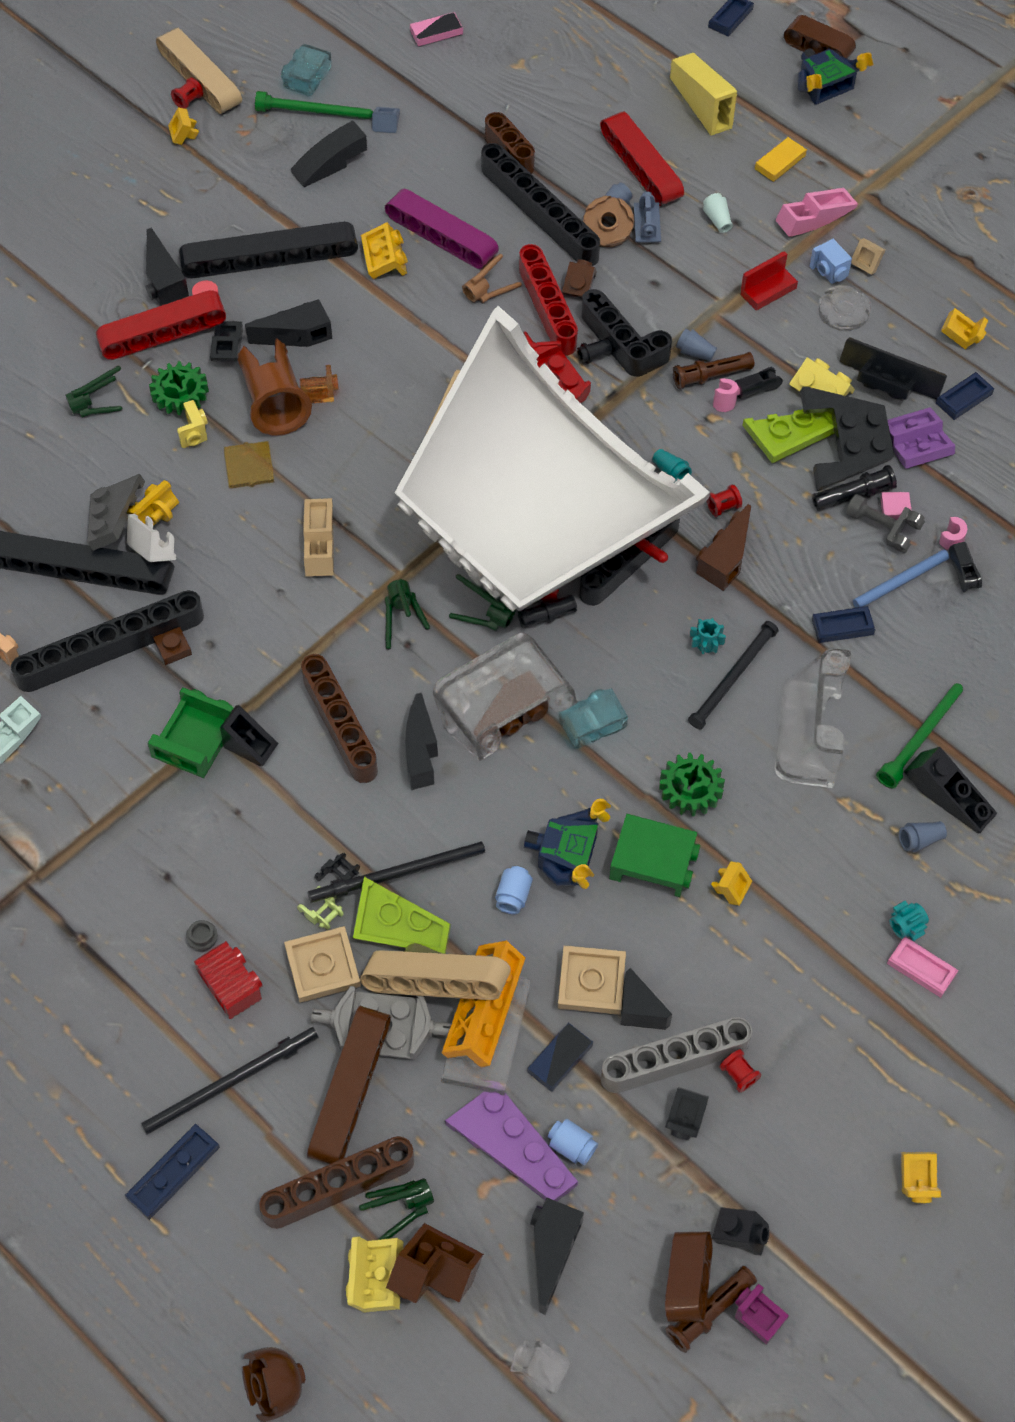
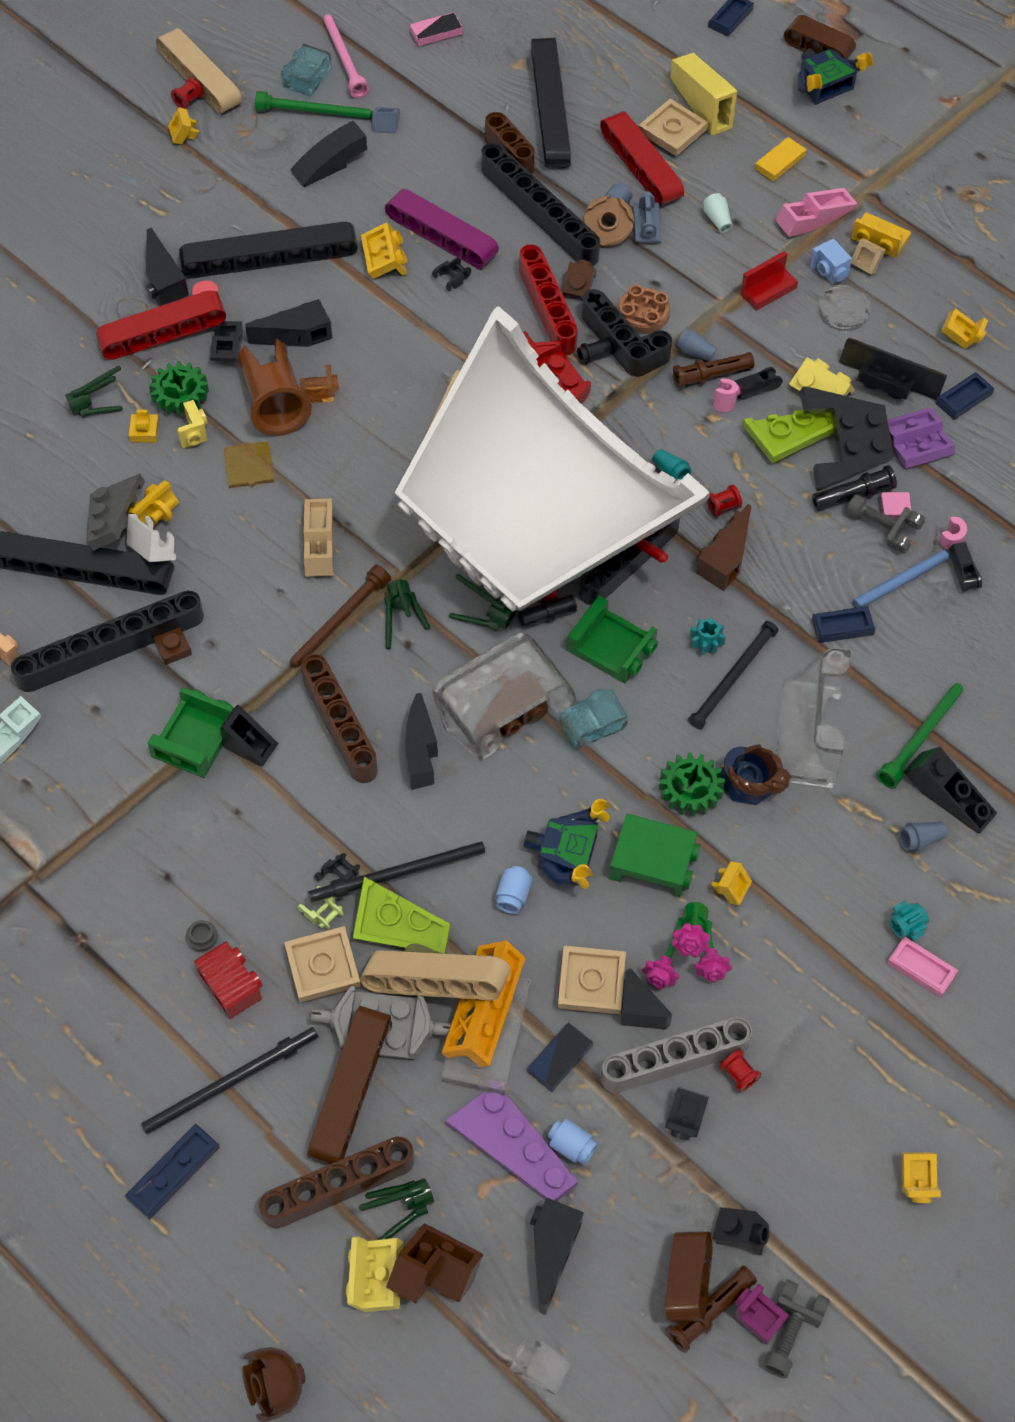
(144, 427): none -> yellow tile
(357, 84): none -> bright pink piece
(376, 578): none -> reddish brown piece
(449, 267): none -> black piece
(477, 287): medium nougat plant -> none
(550, 102): none -> black beam
(611, 642): none -> green panel
(645, 308): none -> nougat tile
(673, 127): none -> tan plate
(690, 938): none -> dark pink plant
(753, 774): none -> piece
(778, 1362): none -> dark grey bar
(881, 233): none -> yellow bracket

